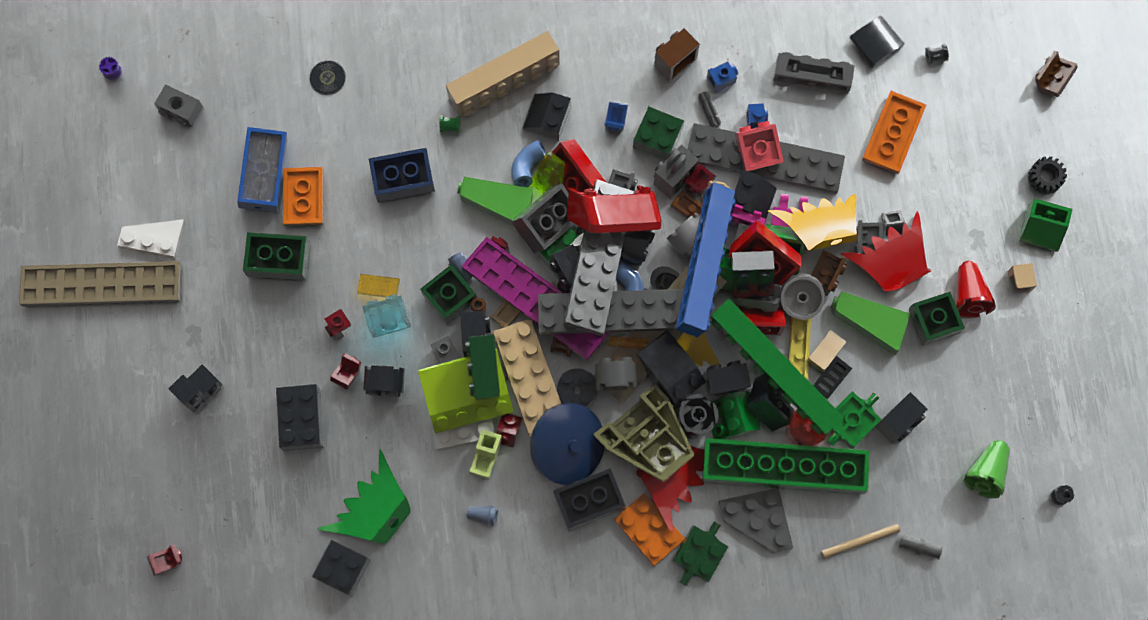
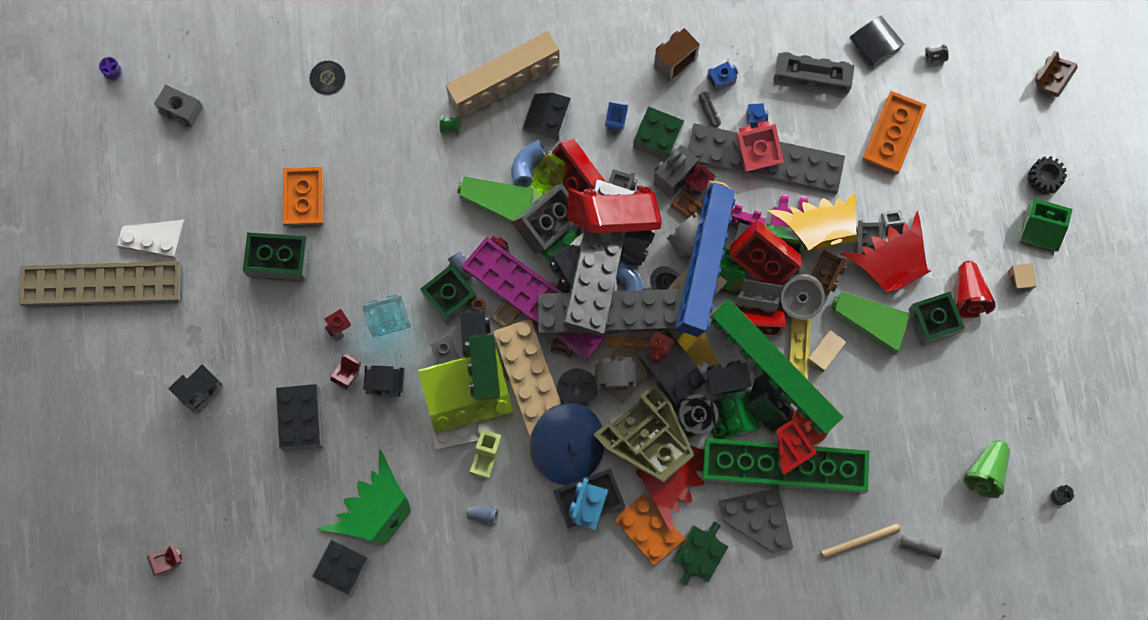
(262, 169): clear brick -> none
(378, 285): clear yellow tile -> none
(401, 174): dark blue brick -> none
(508, 429): dark red bracket -> none
(588, 505): none -> dark azure bracket
(660, 345): none -> clear red plate
(753, 274): black brick -> none
(754, 193): black slope -> none
(793, 447): none -> red wing
(841, 363): black slope -> none
(857, 420): green plate -> none
(905, 414): black brick -> none

